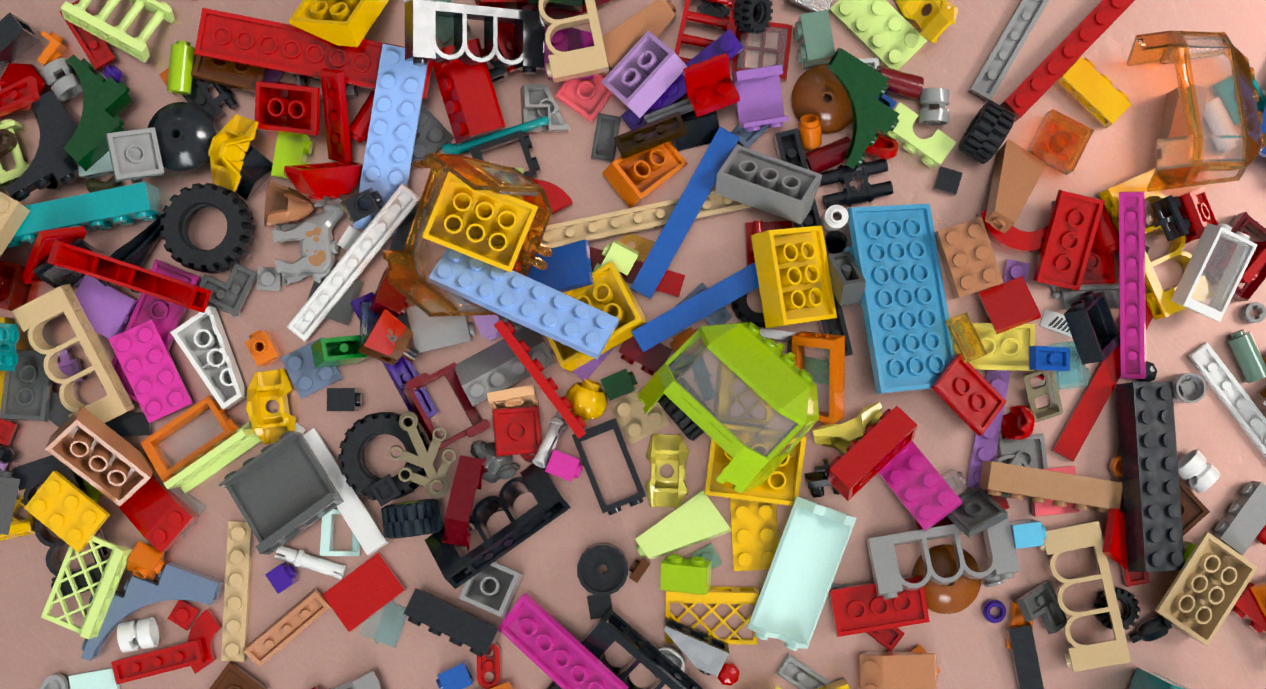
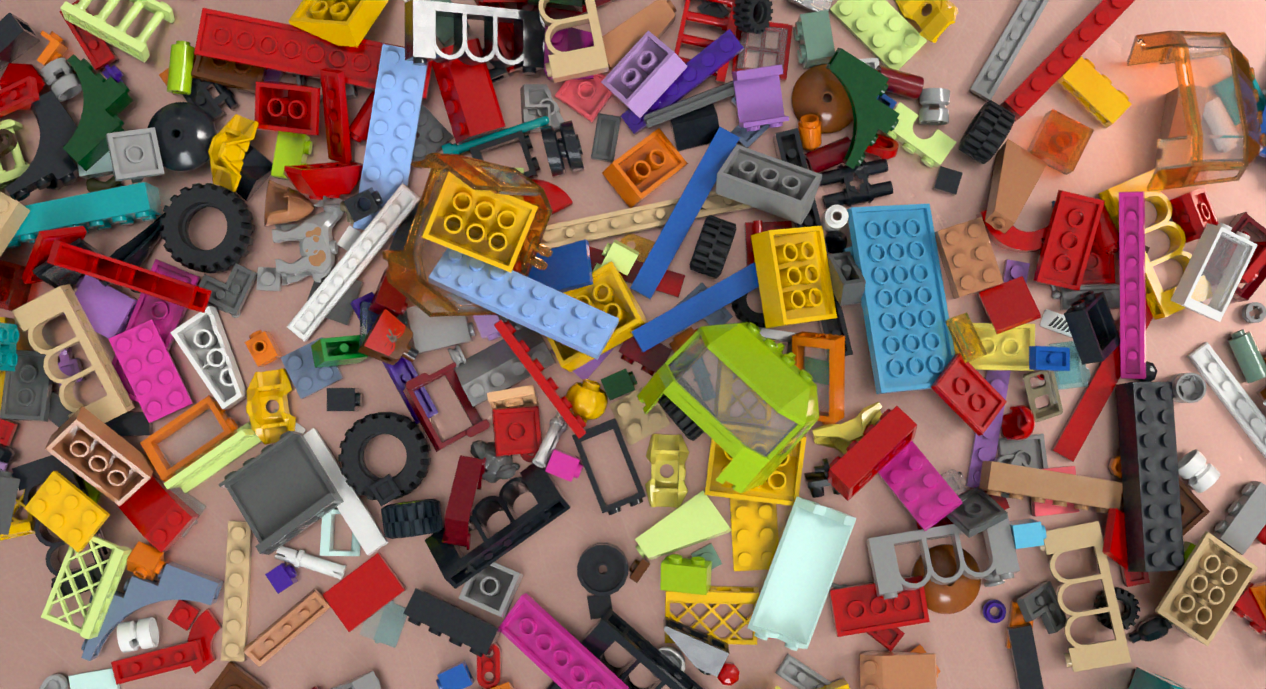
(424, 459): dark tan plant -> none
(457, 355): none -> light grey bush
(563, 148): none -> black wheel
(650, 135): dark brown tile -> none
(710, 85): red bracket -> none
(713, 246): none -> black tyre
(1170, 217): black hips -> none

